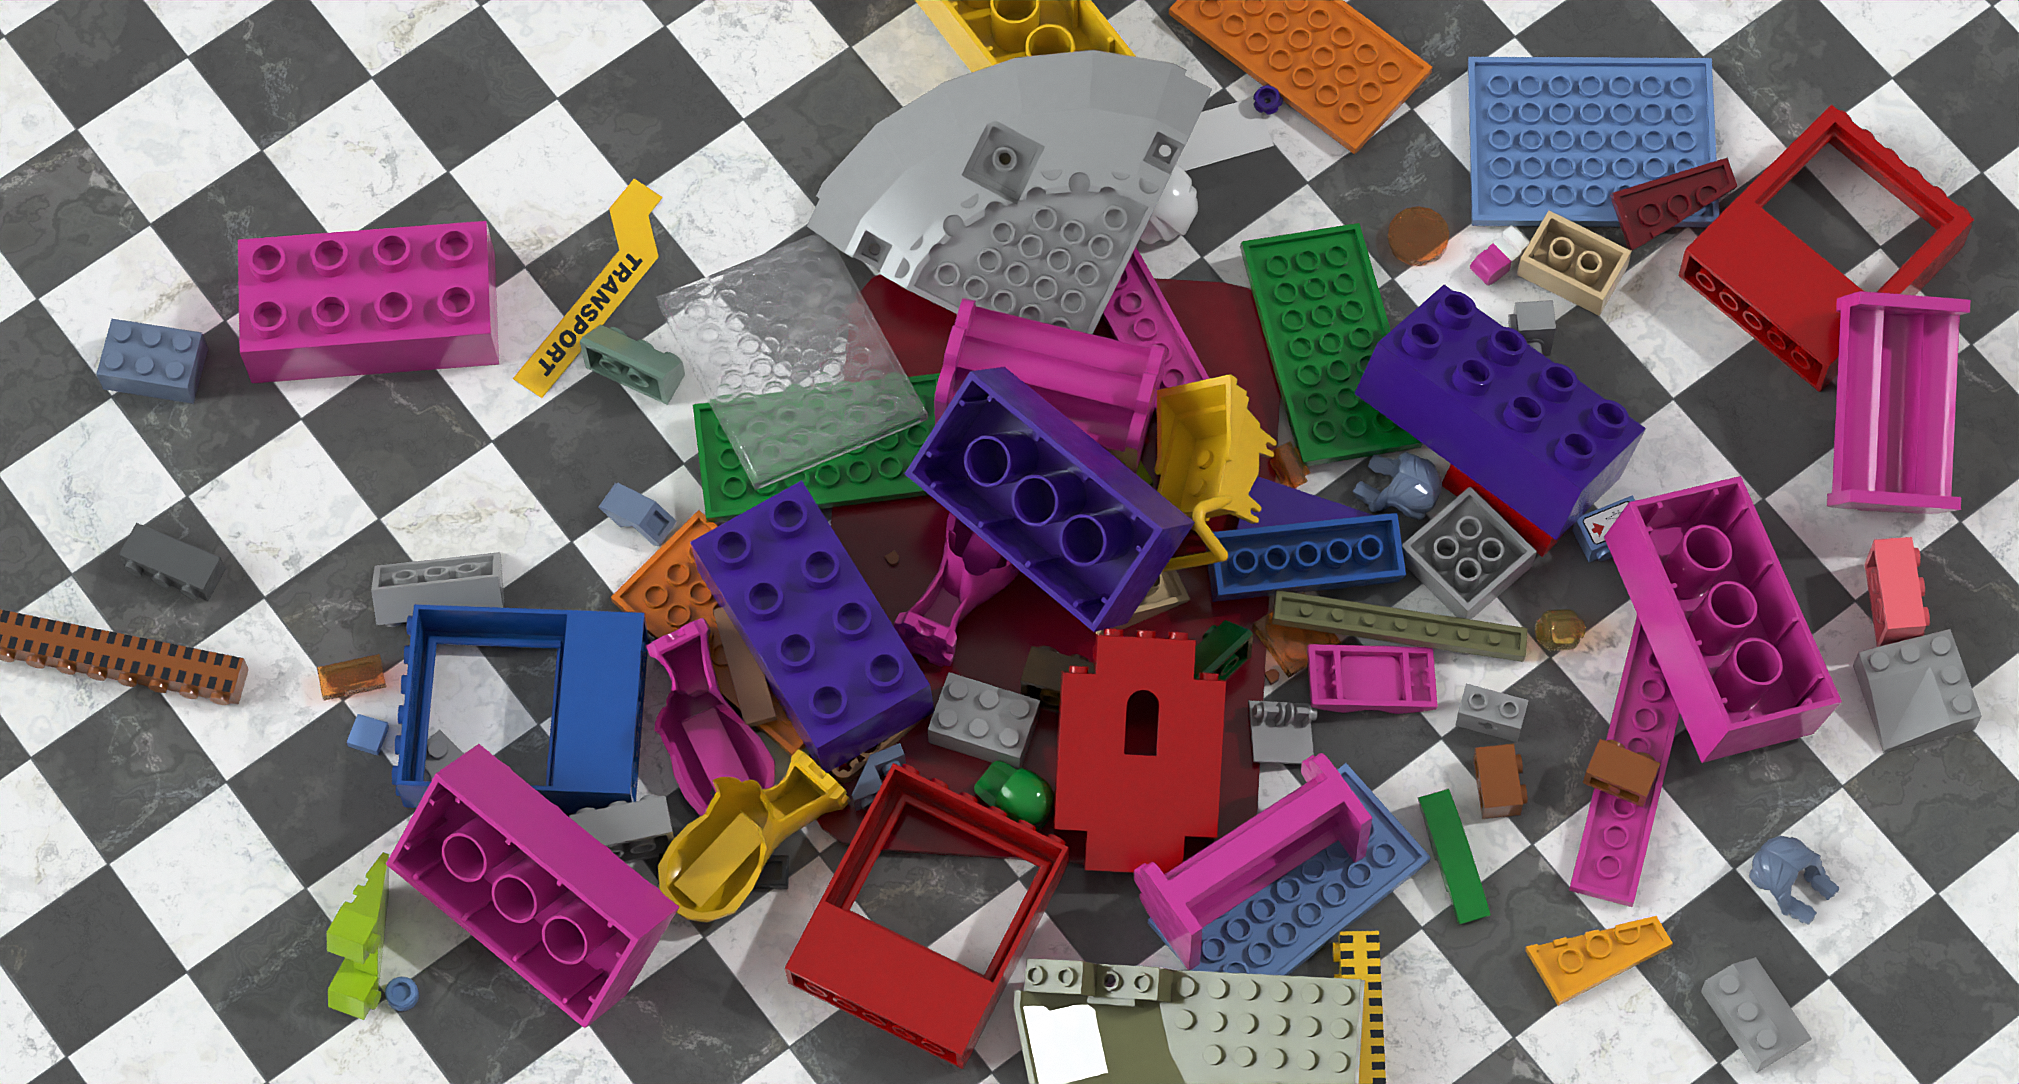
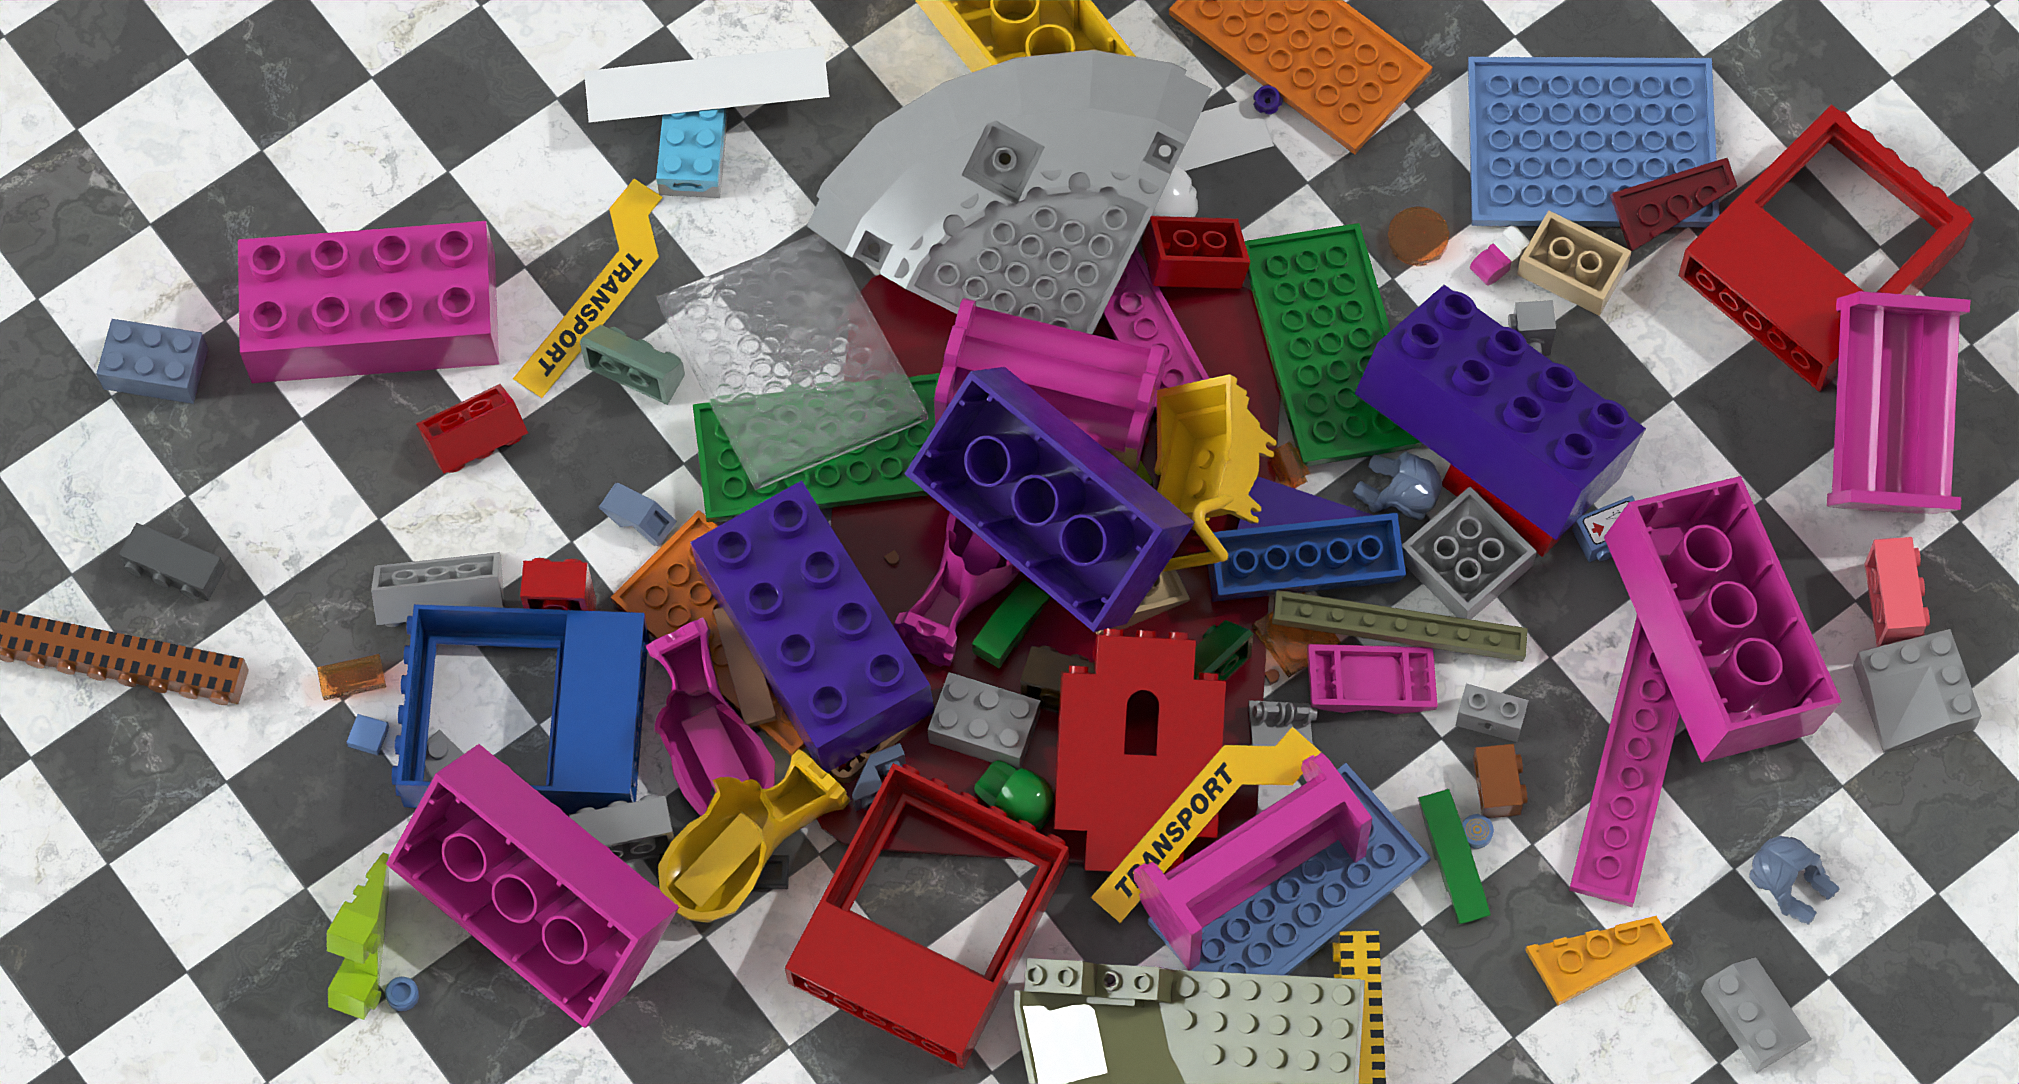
(472, 429): none -> red slope
(557, 585): none -> red brick
(692, 153): none -> medium azure piece
(706, 84): none -> white sticker
(1010, 623): none -> green slope
(1195, 252): none -> red brick
(1198, 805): none -> yellow sticker
(1478, 830): none -> medium blue tile
(1559, 629): clear yellow head -> none
(1621, 772): dark orange brick -> none

